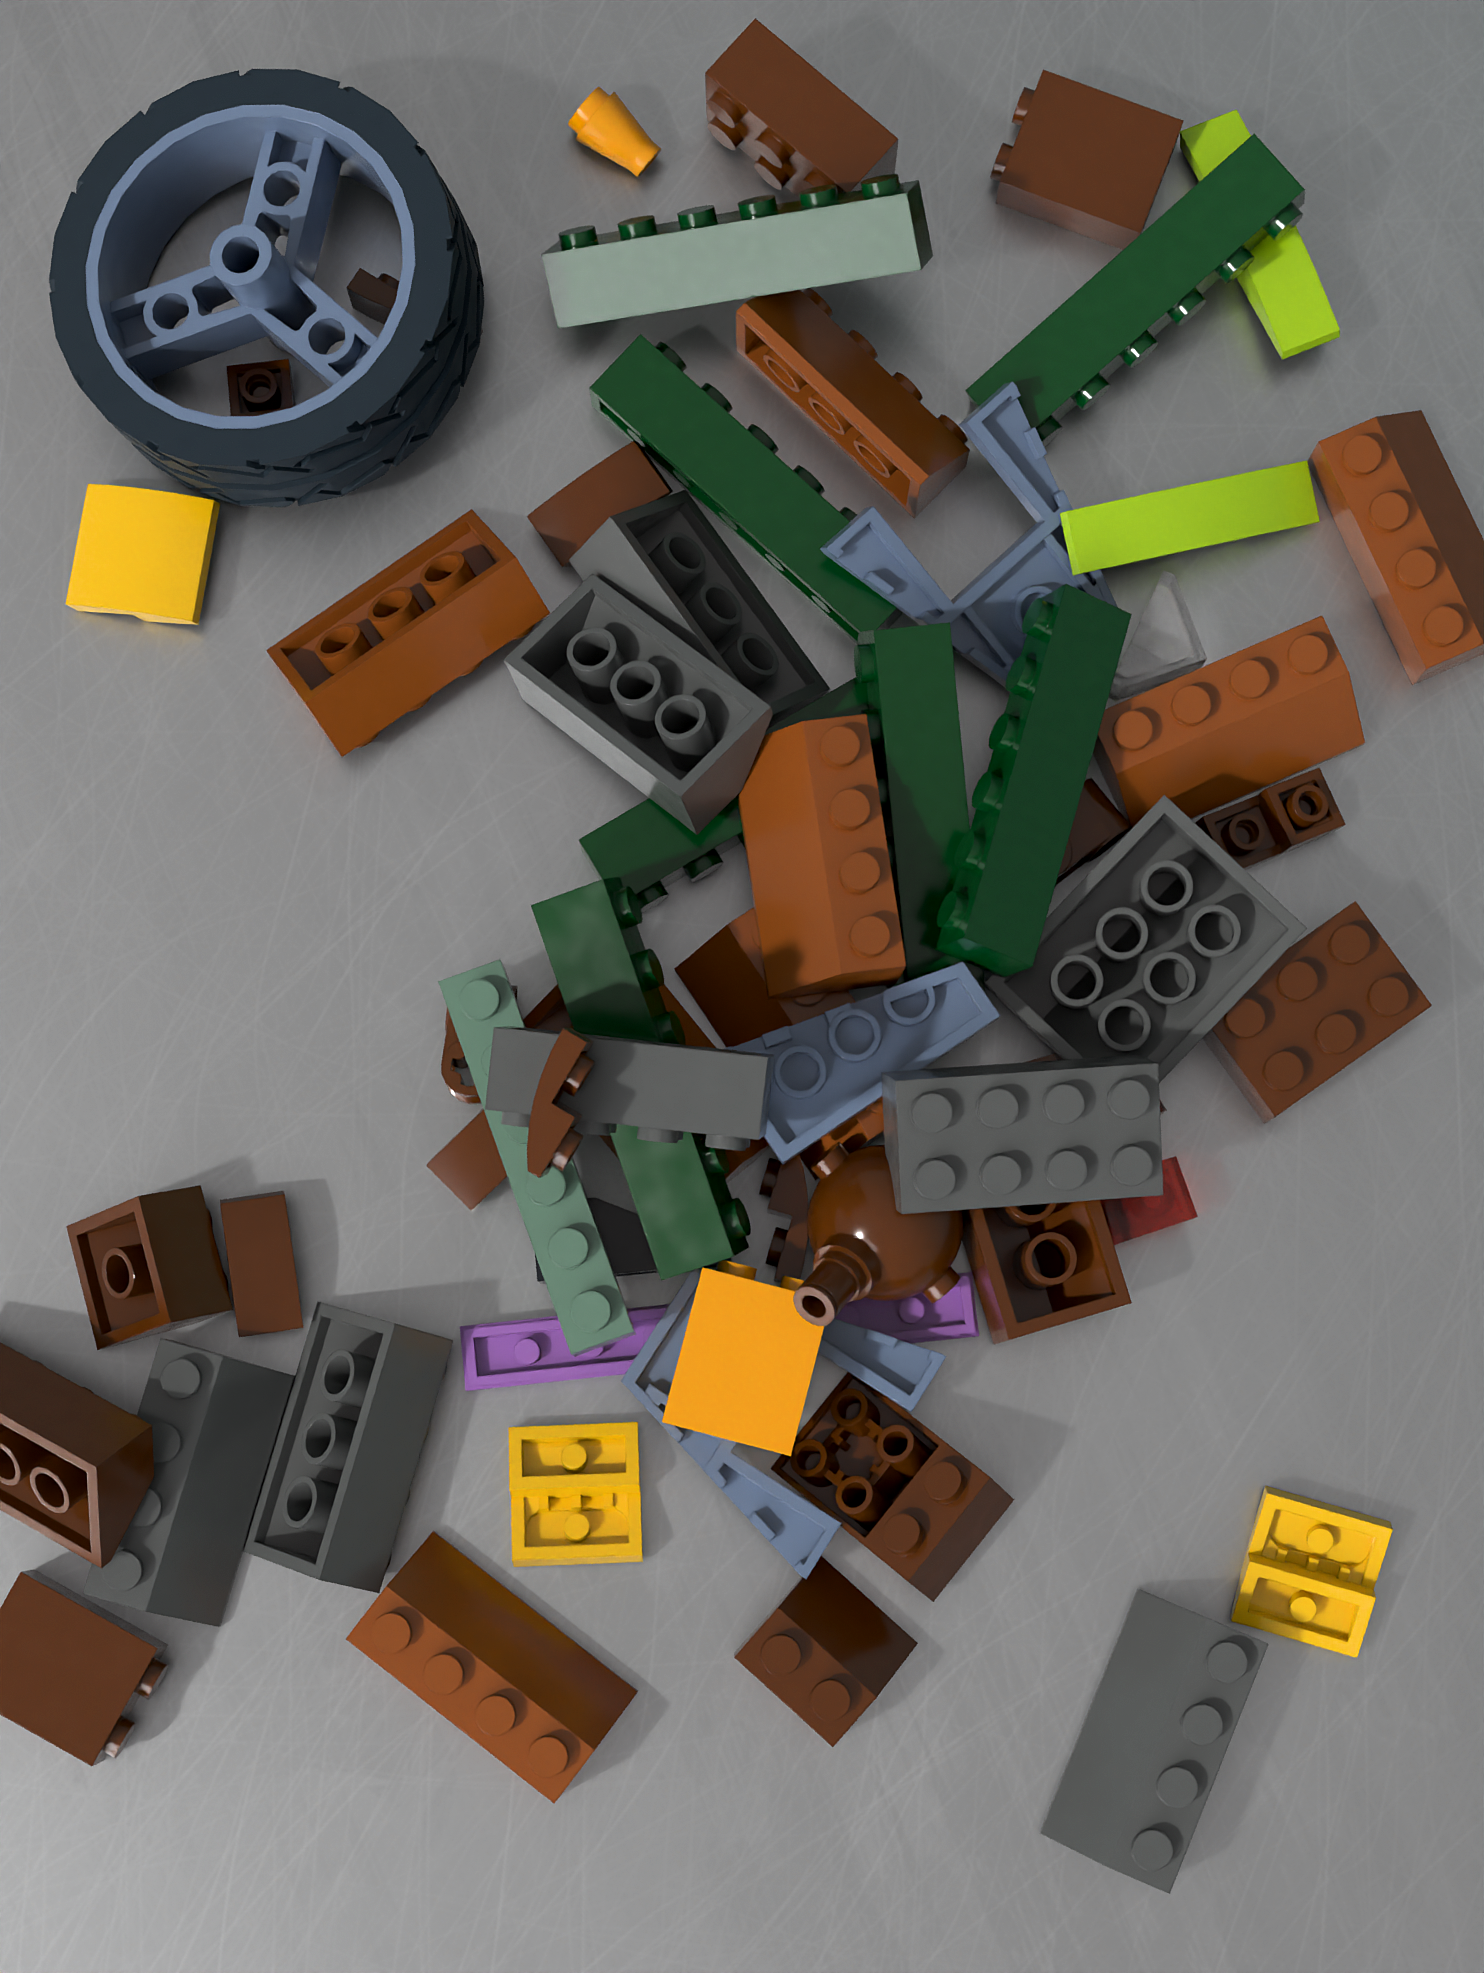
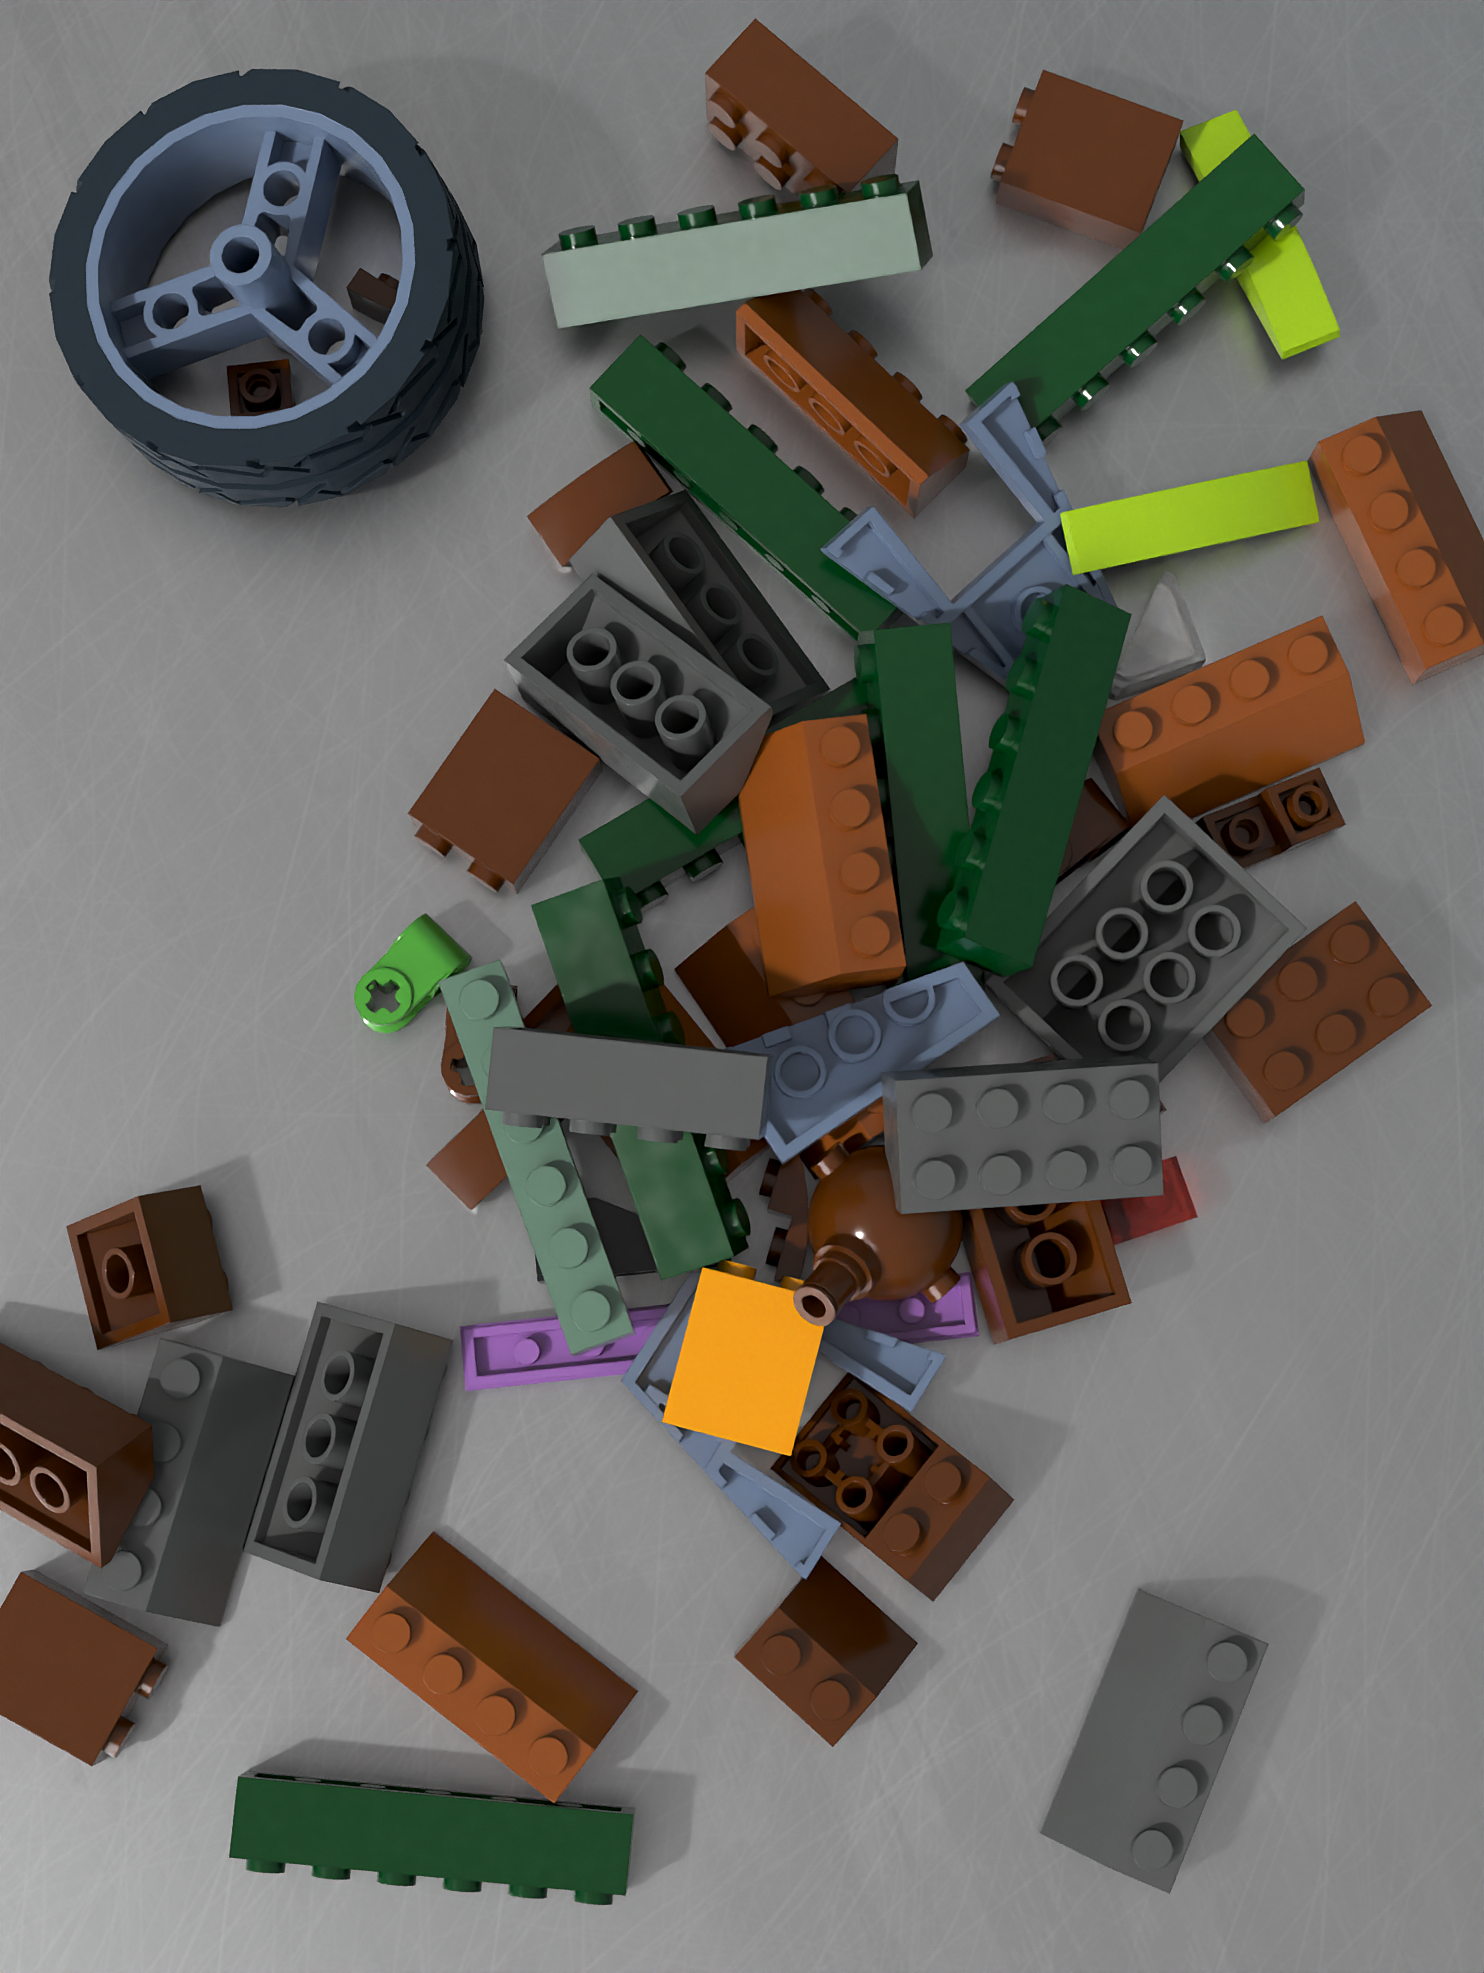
(143, 553): yellow slope -> none
(261, 1263): reddish brown slope -> none
(409, 632): dark orange slope -> none
(412, 967): none -> bright green piece
(432, 1834): none -> dark green brick
(504, 793): none -> reddish brown brick
(552, 1123): reddish brown slope -> none
(575, 1494): yellow slope -> none
(612, 131): light orange cone -> none
(1311, 1571): yellow slope -> none

